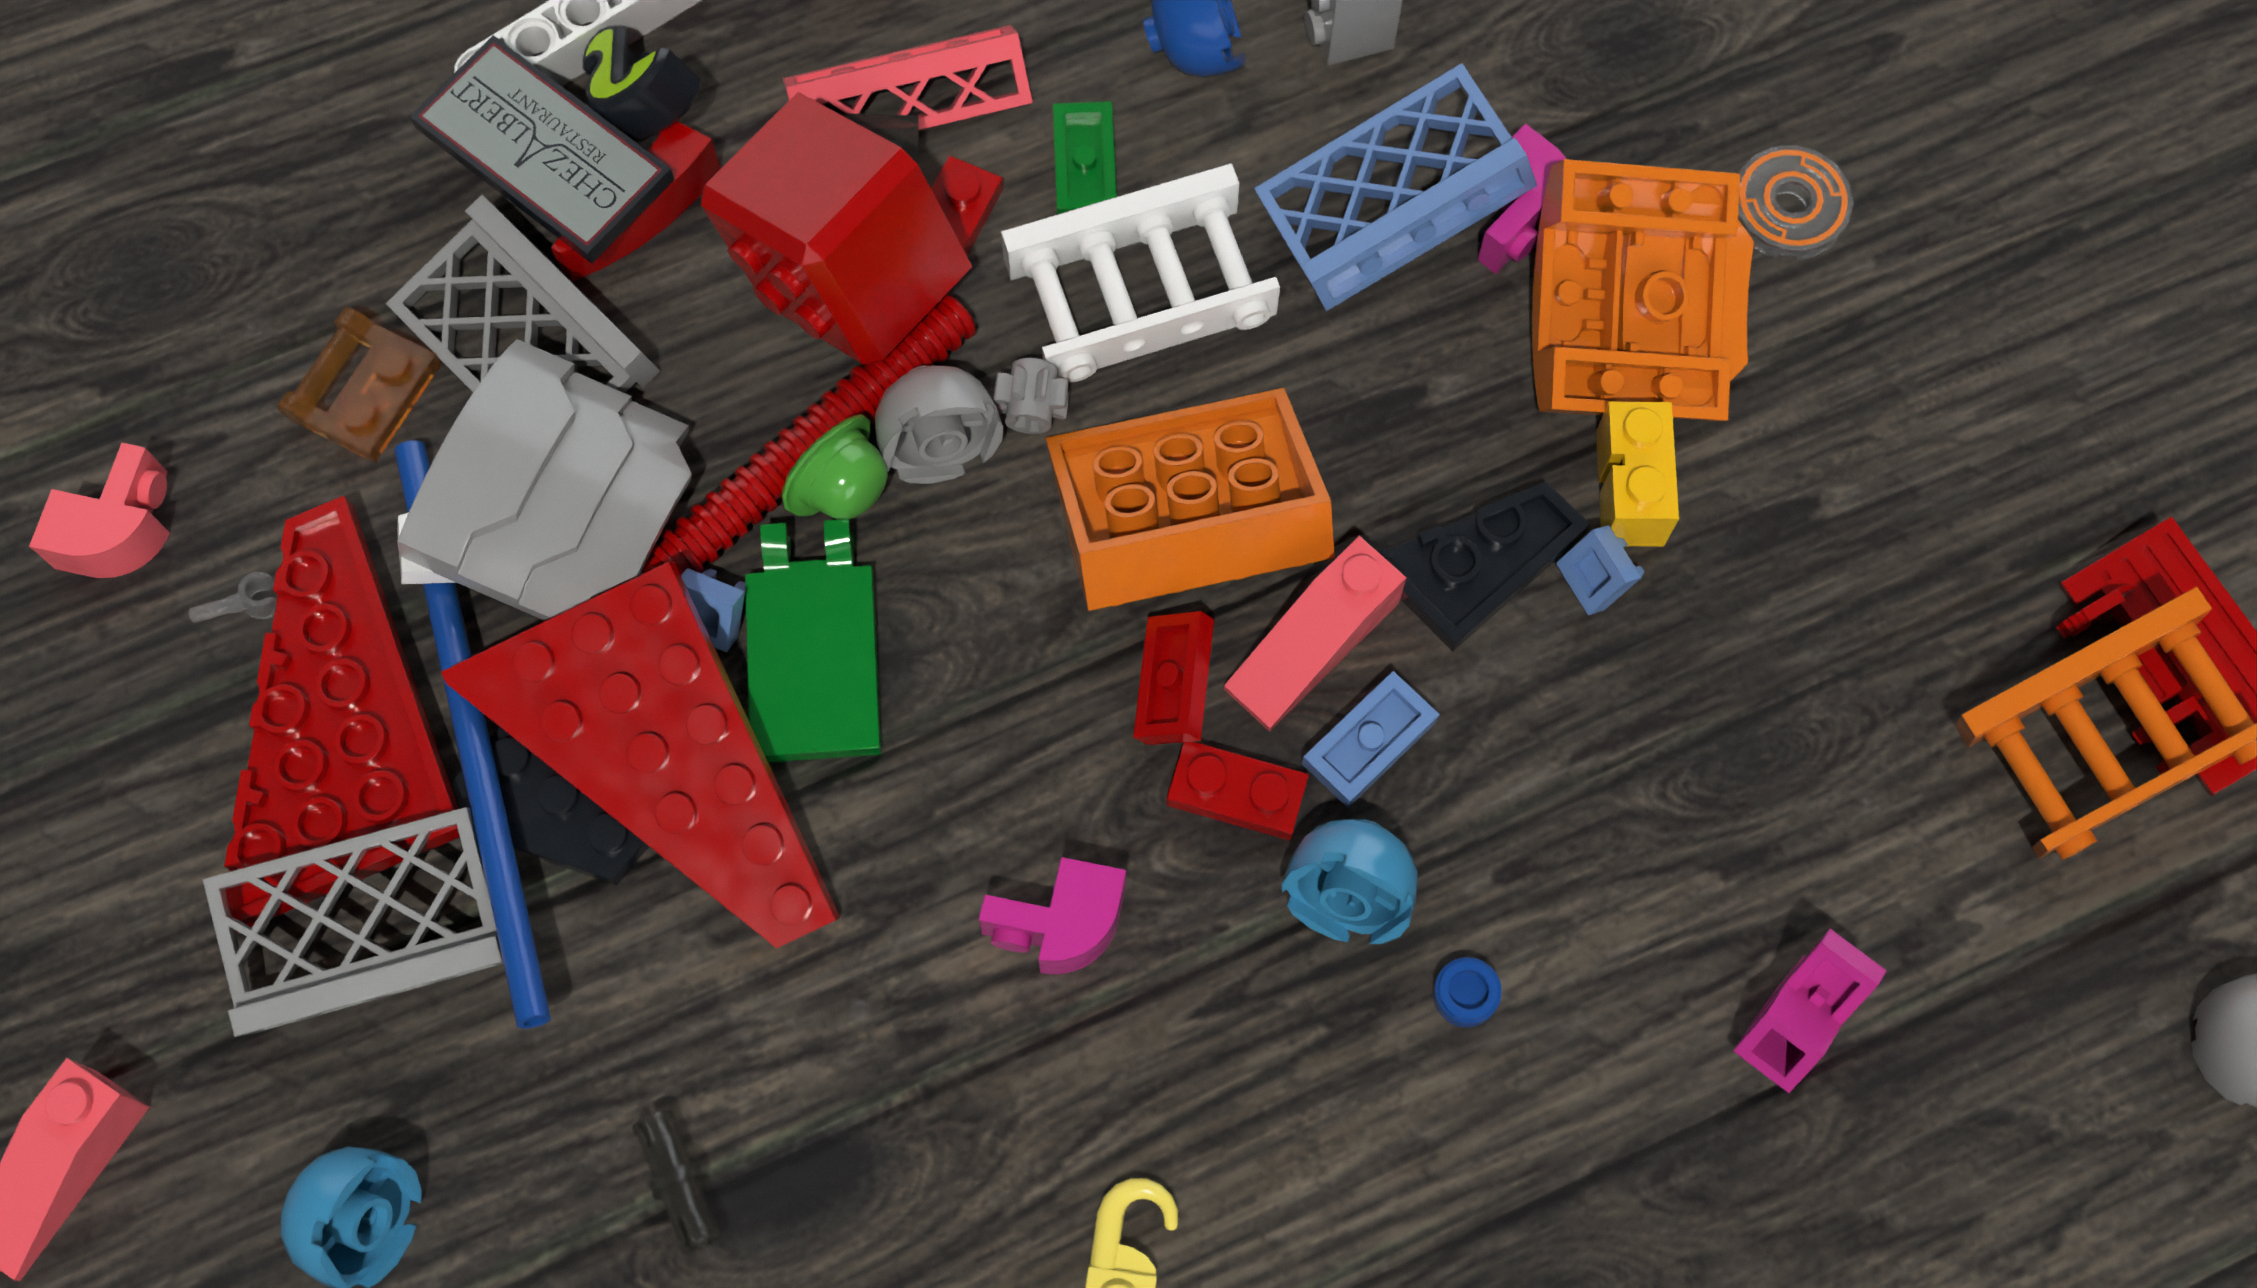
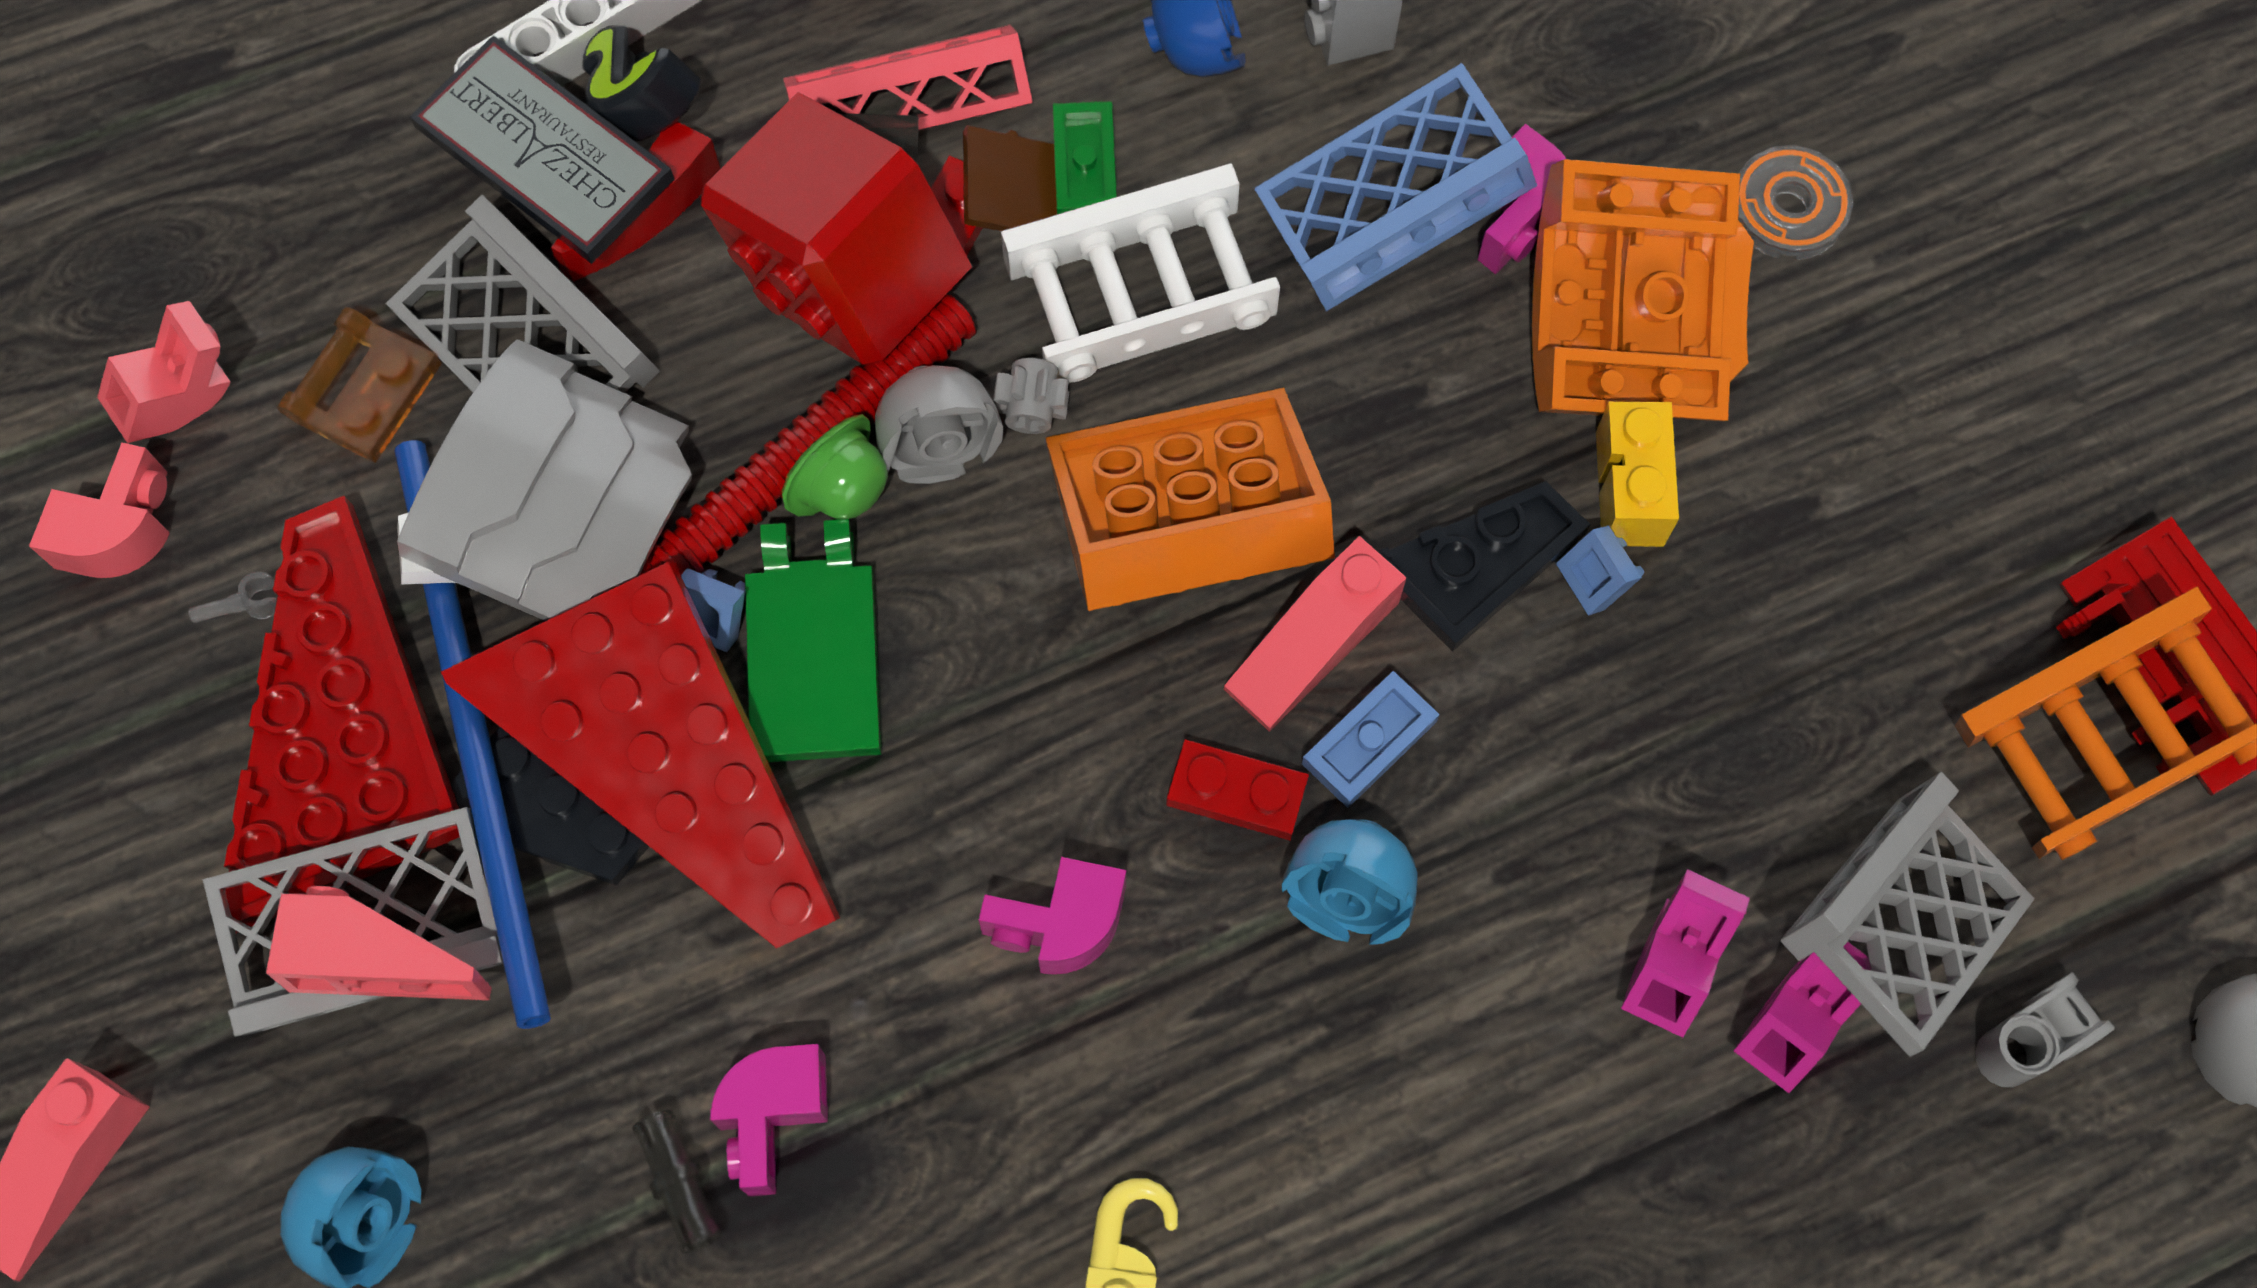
(165, 384): none -> coral brick
(345, 948): none -> coral slope
(763, 1092): none -> dark pink brick
(1007, 179): none -> reddish brown piece
(1173, 678): red plate -> none
(1467, 992): blue tile -> none
(1684, 953): none -> dark pink brick
(1867, 880): none -> light grey fence
(2048, 1027): none -> light grey piece

